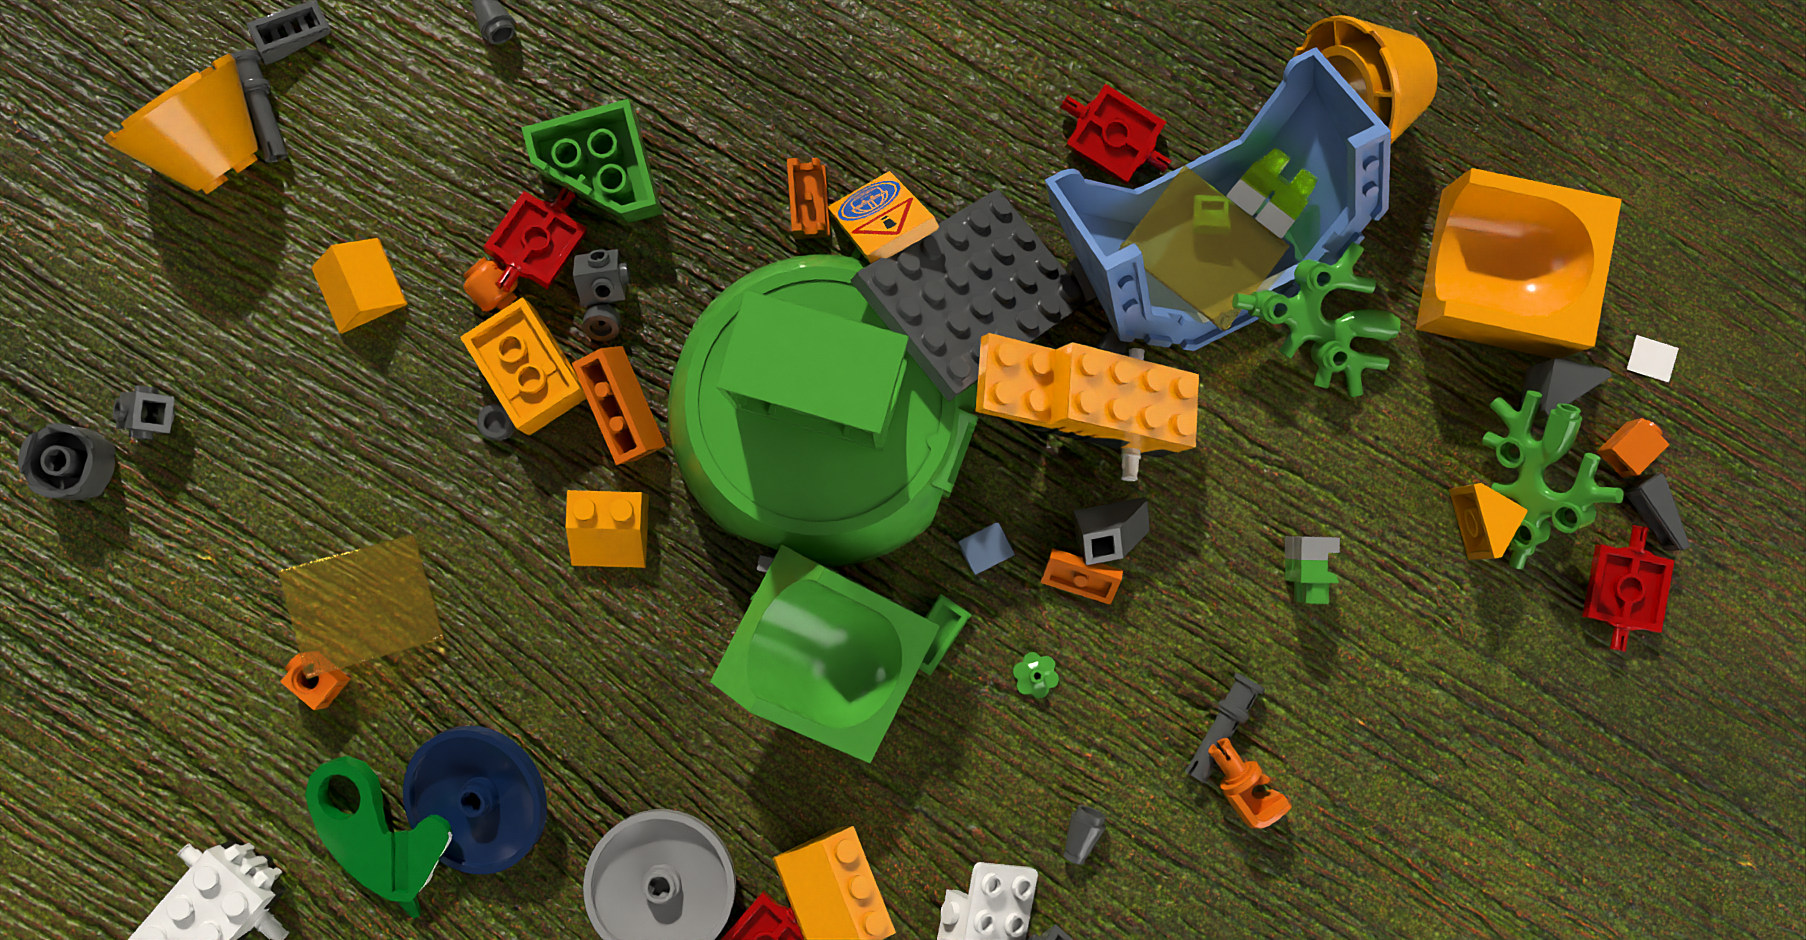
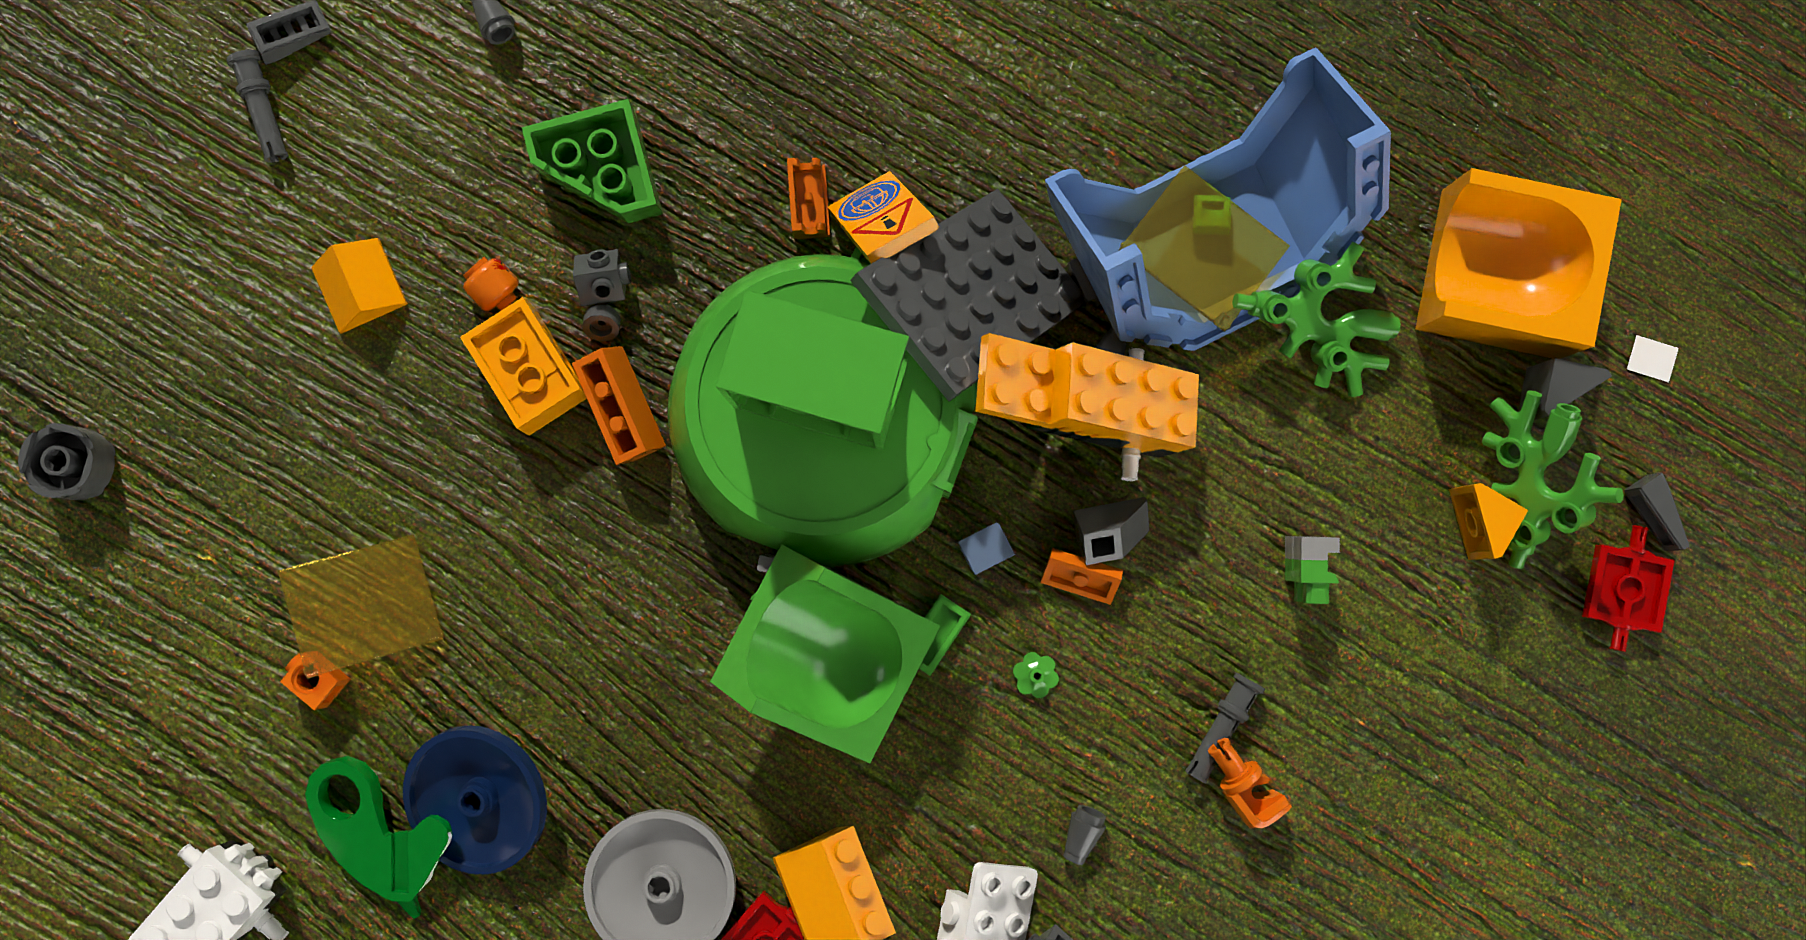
(155, 409): dark grey brick -> none
(193, 129): light orange cone -> none
(495, 423): dark grey tile -> none
(535, 239): red plate -> none
(607, 528): light orange slope -> none
(1115, 134): red plate -> none
(1288, 199): clear neon green hips -> none
(1383, 66): light orange cone -> none
(1633, 447): orange brick -> none

